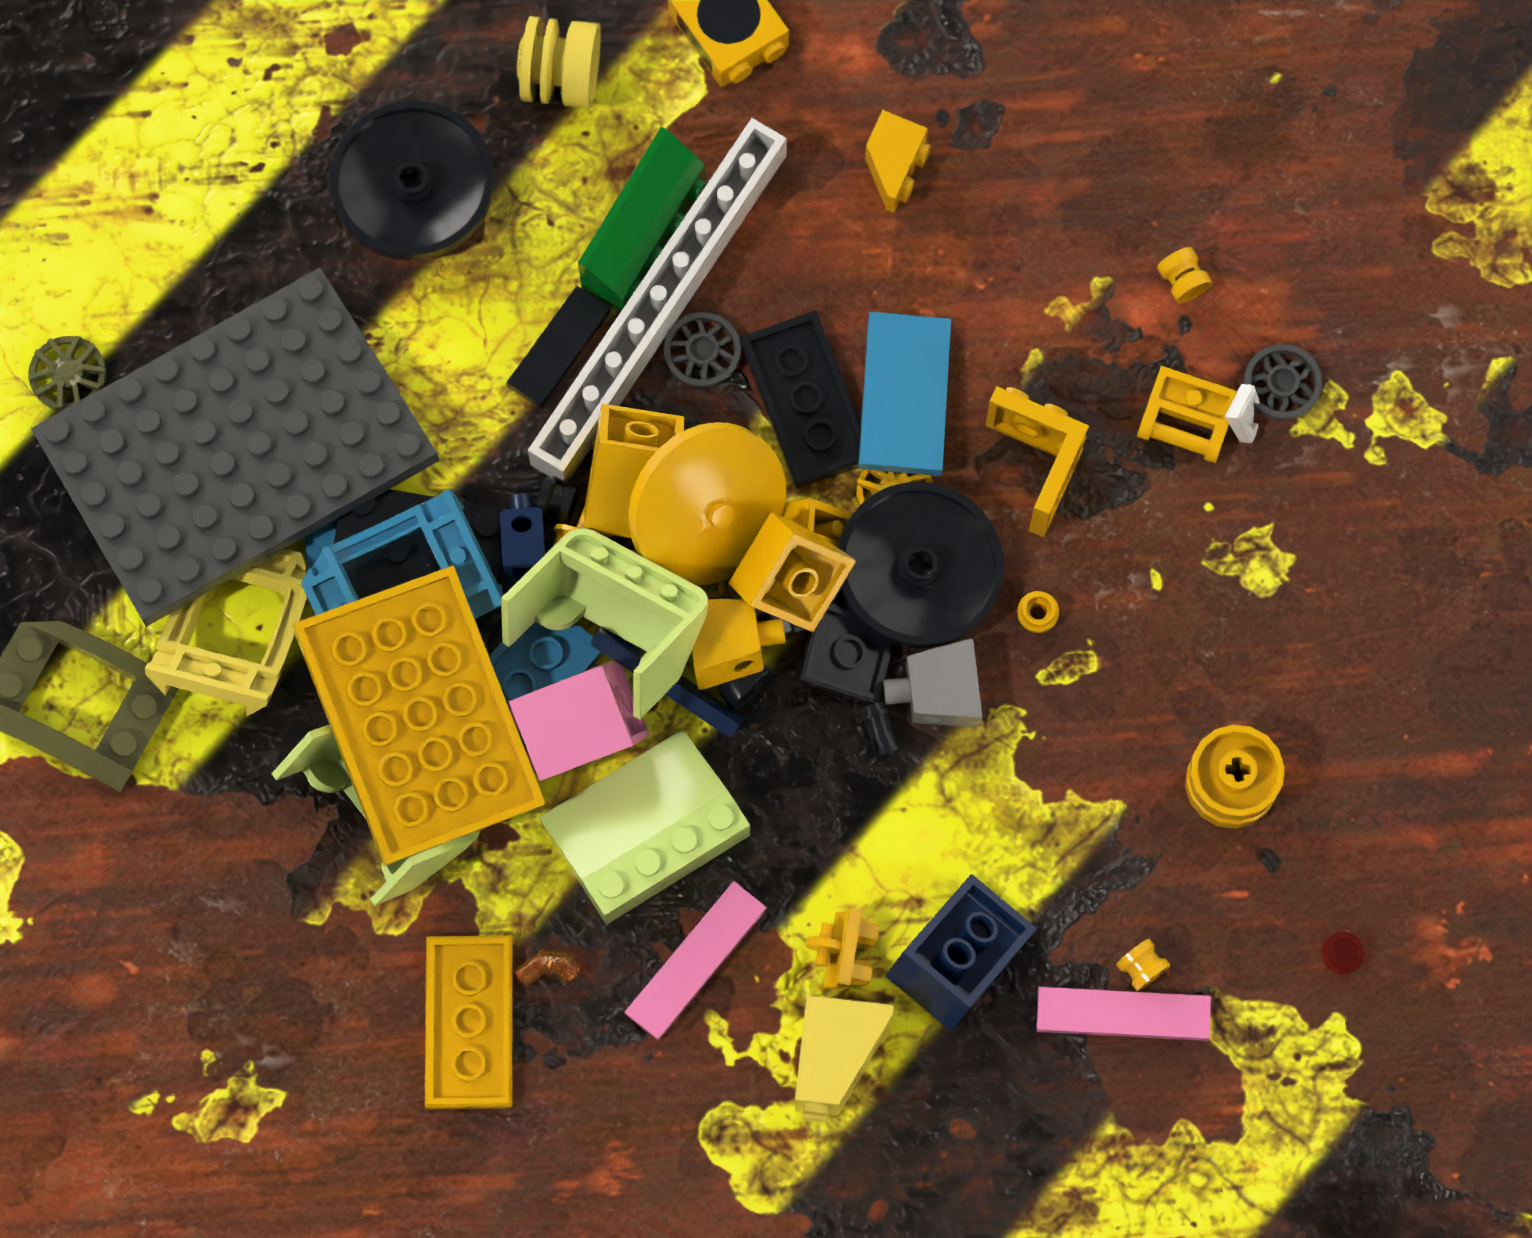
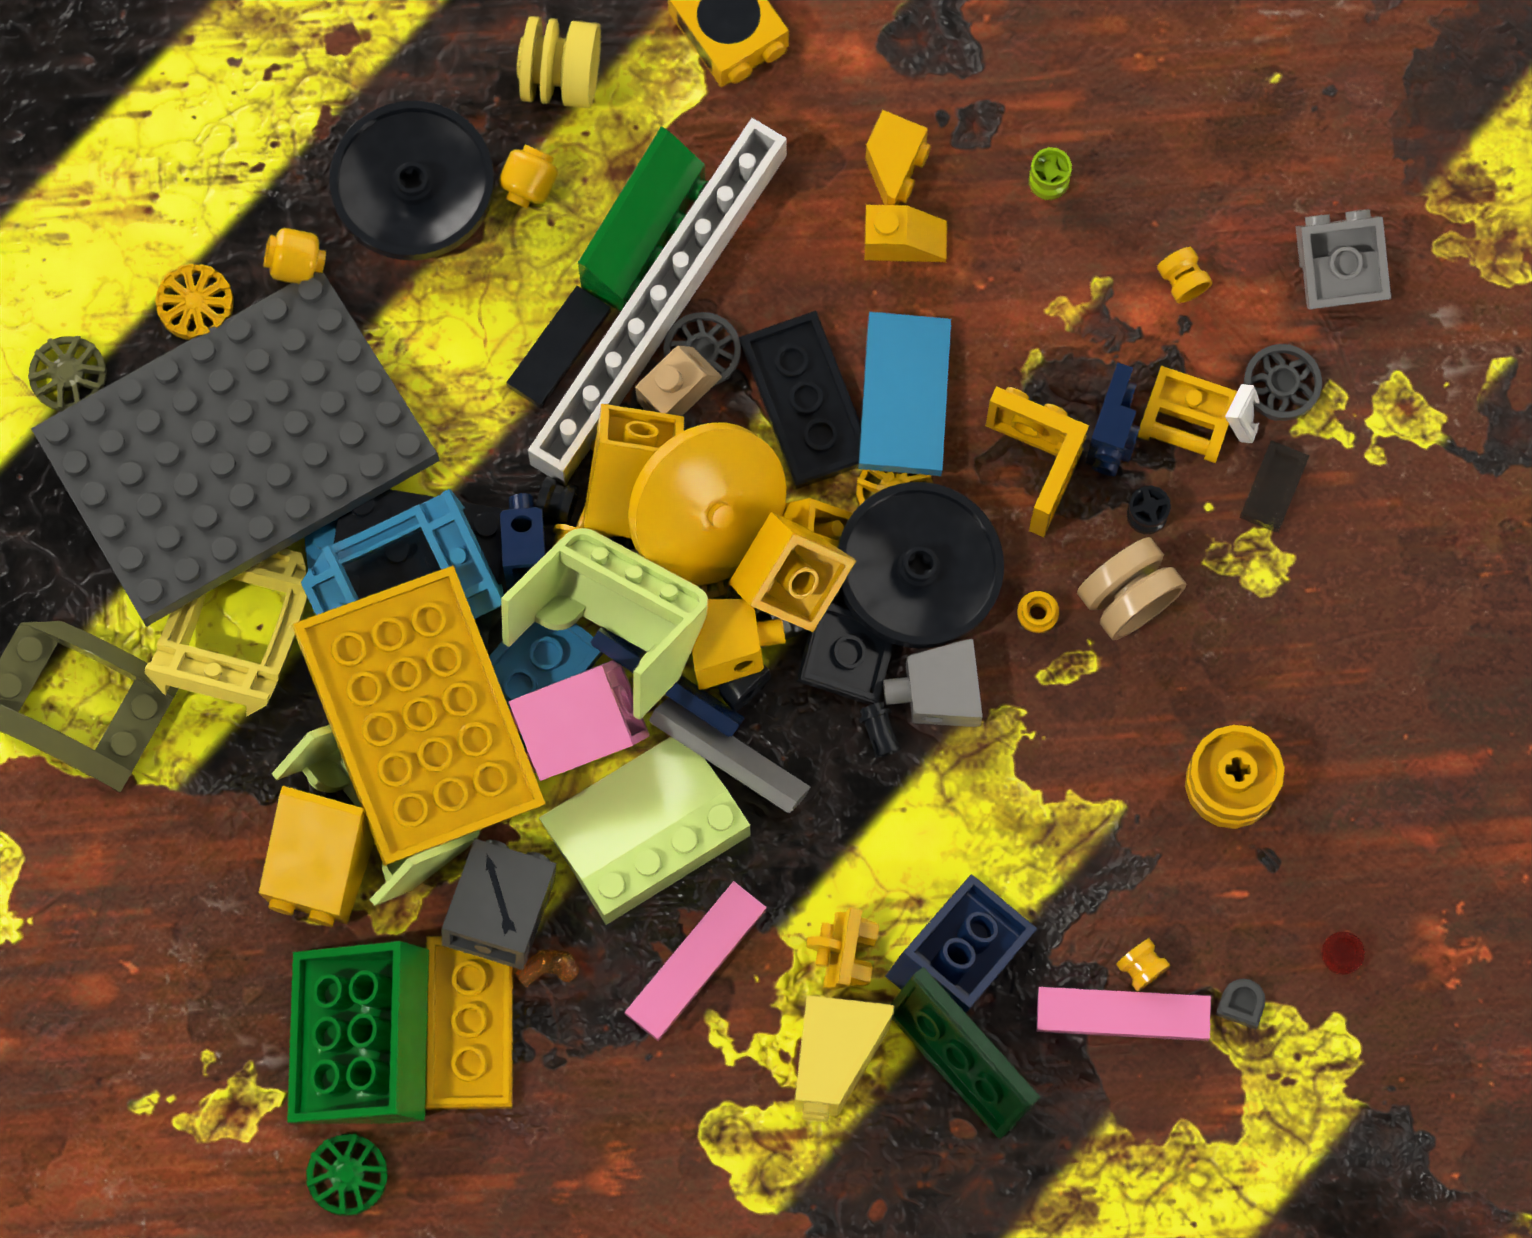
(193, 301): none -> yellow wheel
(293, 256): none -> yellow head
(316, 857): none -> yellow slope
(347, 1175): none -> green wheel
(358, 1035): none -> green slope
(499, 903): none -> dark grey brick
(528, 176): none -> yellow head
(676, 382): none -> tan torso
(730, 755): none -> light grey tile
(904, 234): none -> yellow slope
(962, 1053): none -> dark green tile
(1051, 164): none -> lime wheel
(1114, 432): none -> dark blue plate
(1131, 588): none -> tan wheel
(1148, 500): none -> black wheel
(1242, 1003): none -> dark grey tile
(1274, 486): none -> clear smoke tile
(1343, 259): none -> light grey plate

